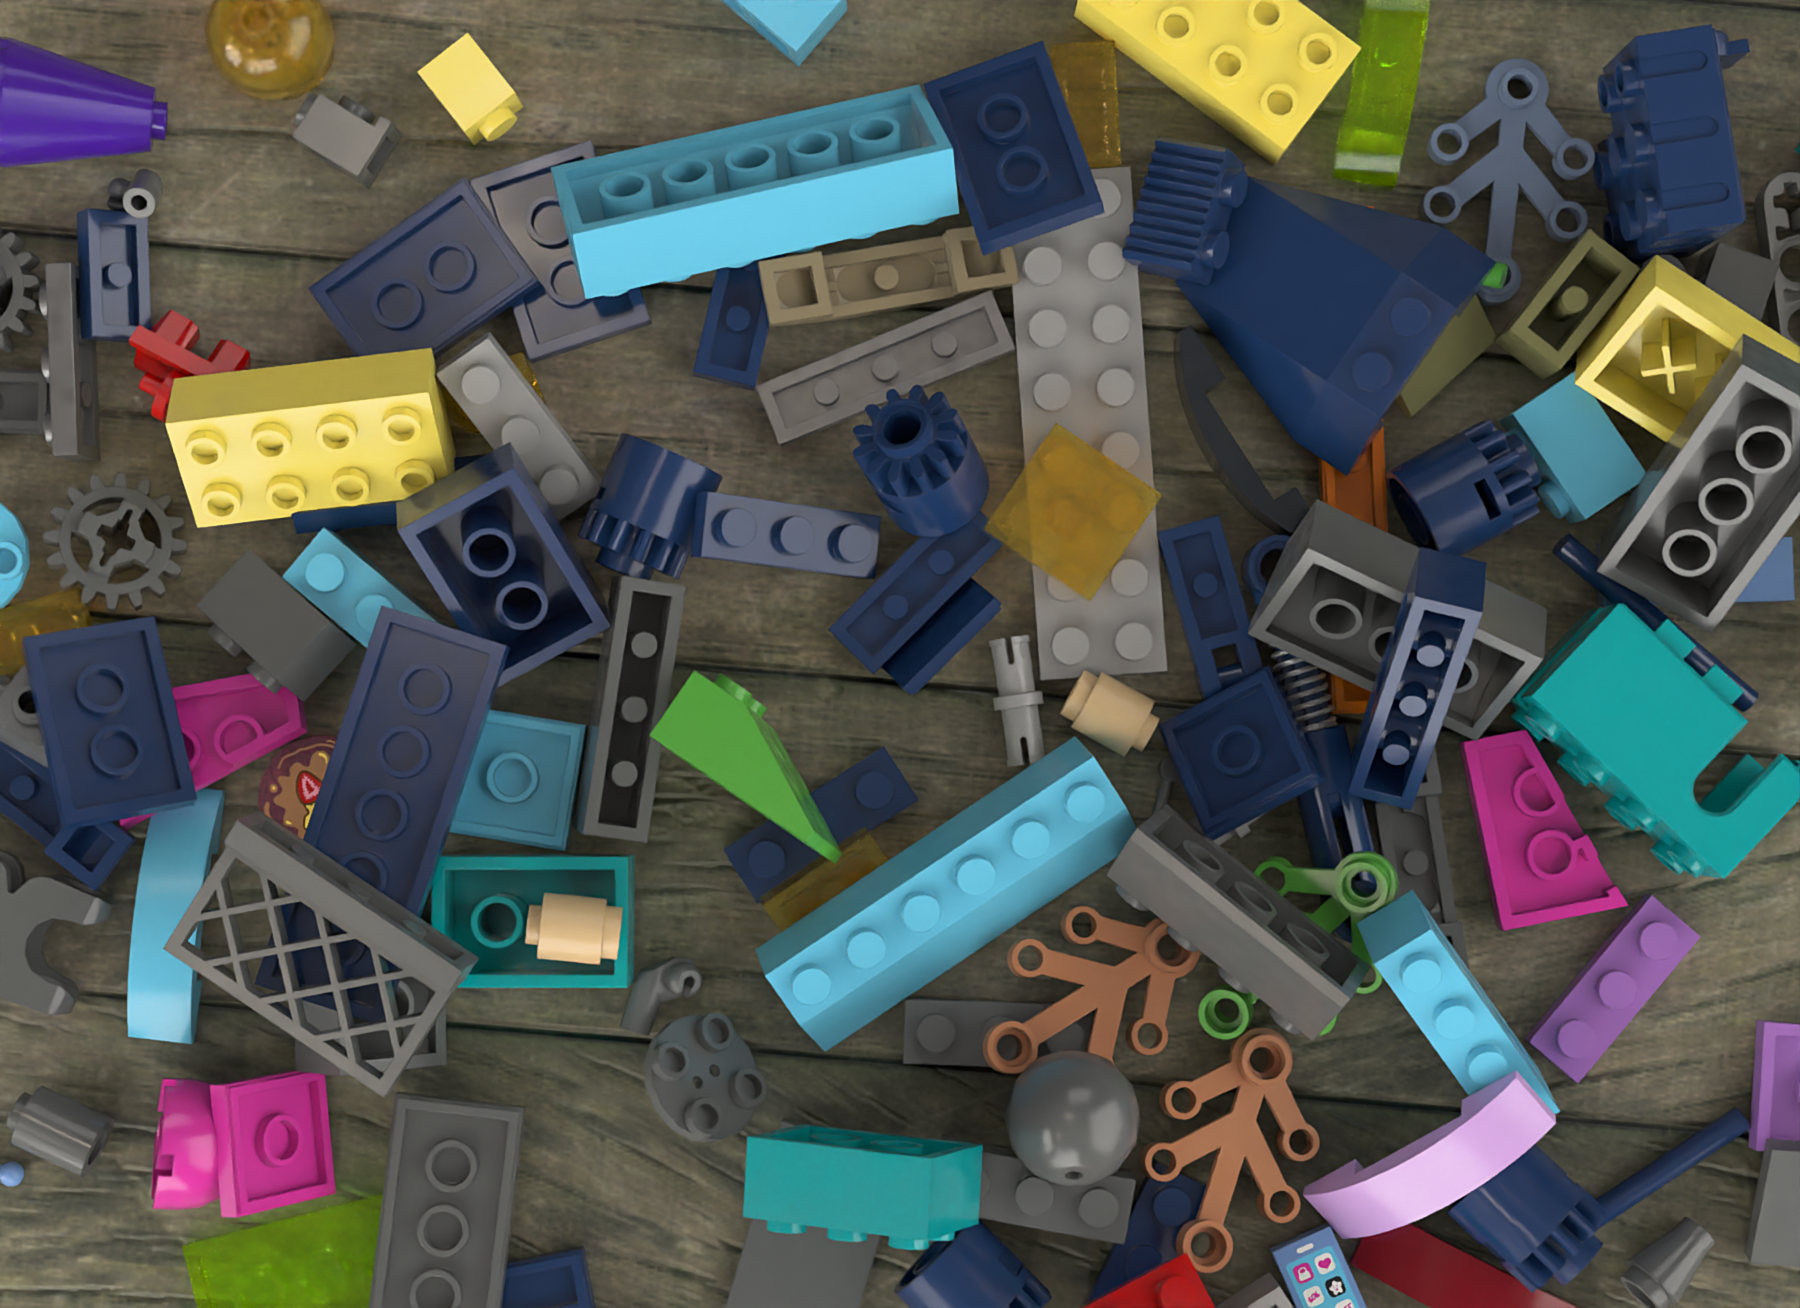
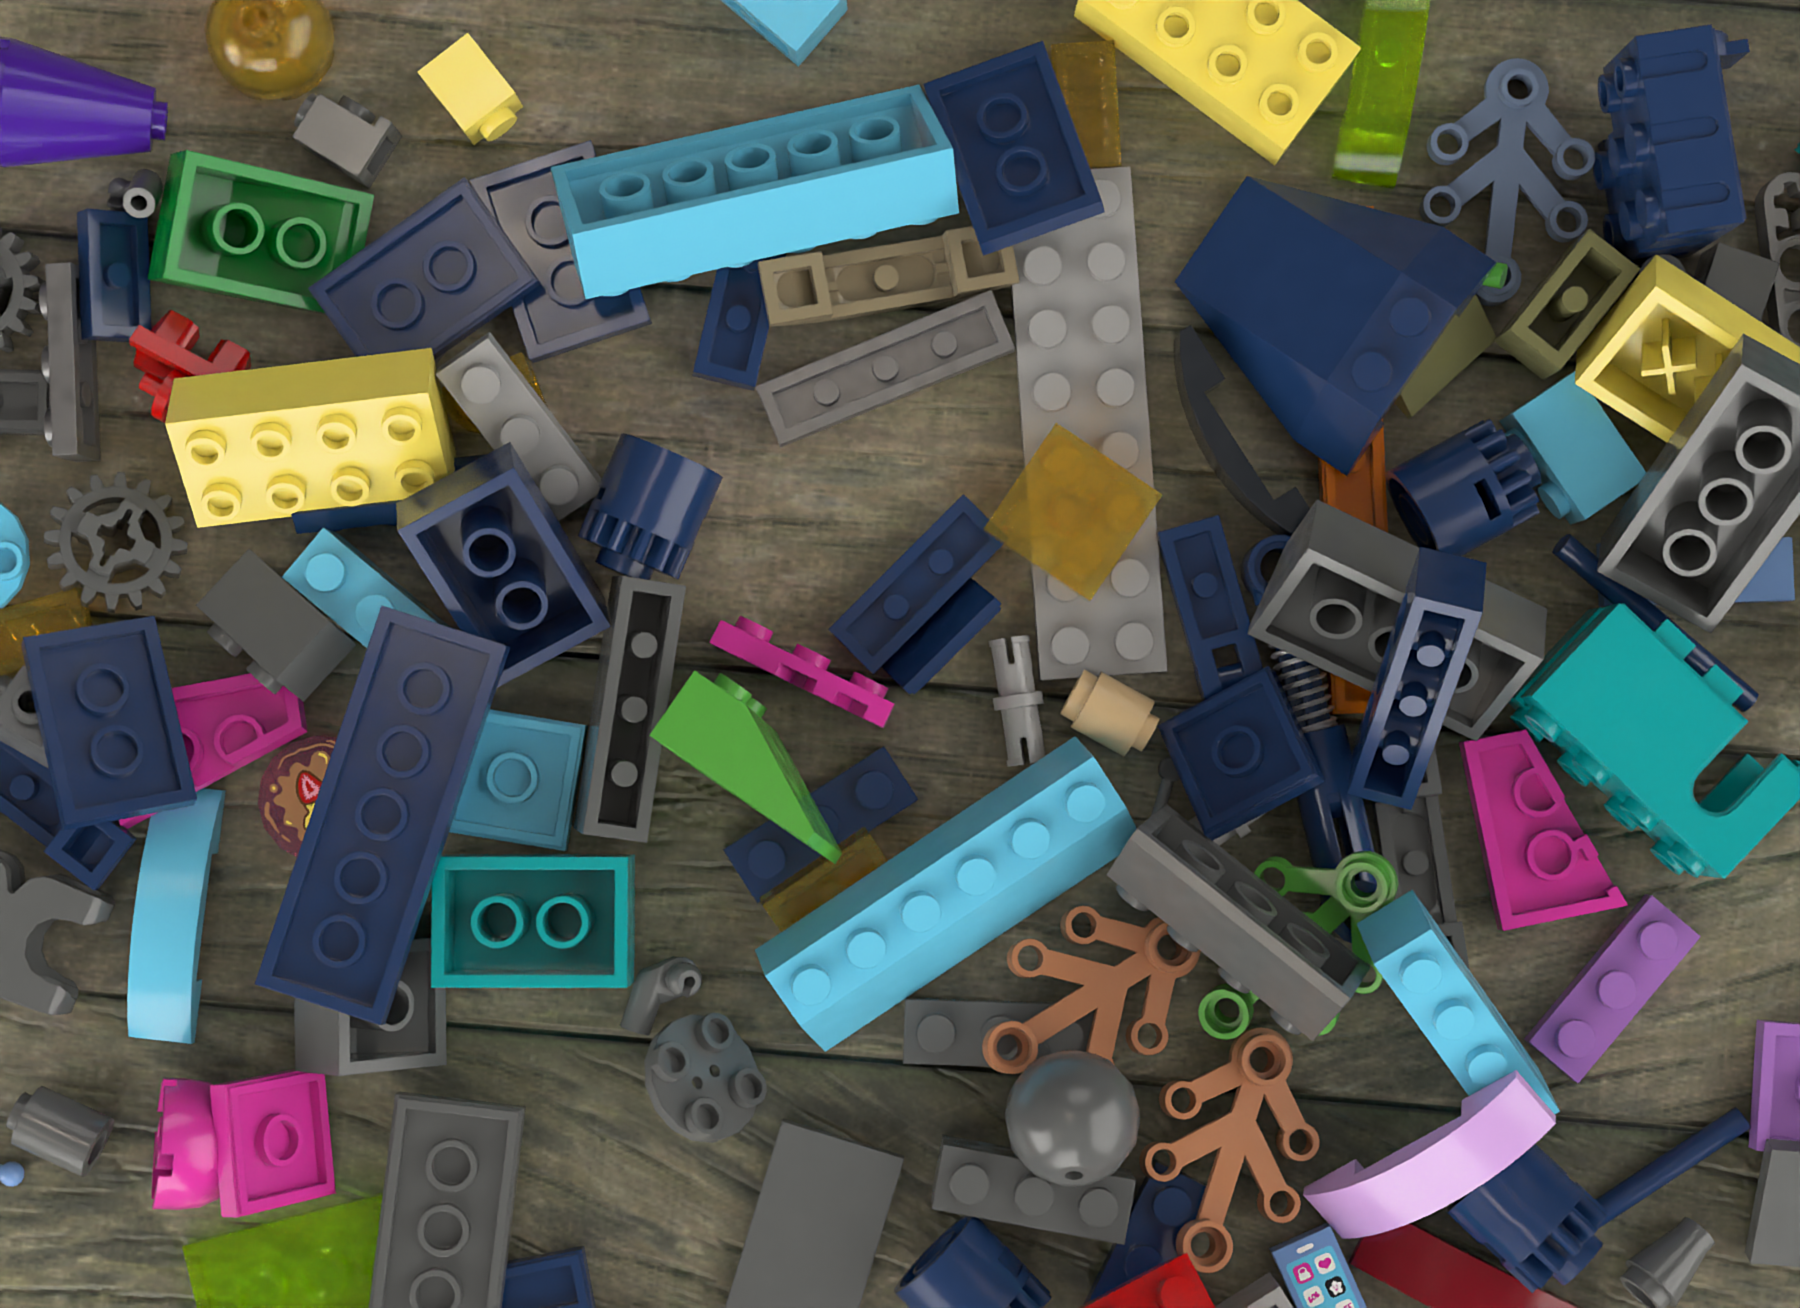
(253, 230): none -> green slope
(336, 898): dark grey fence -> none
(574, 928): tan brick -> none
(785, 535): plate -> none
(804, 669): none -> dark pink wing
(862, 1184): teal brick -> none
(922, 463): dark blue gear -> none
(1185, 210): dark blue brick -> none

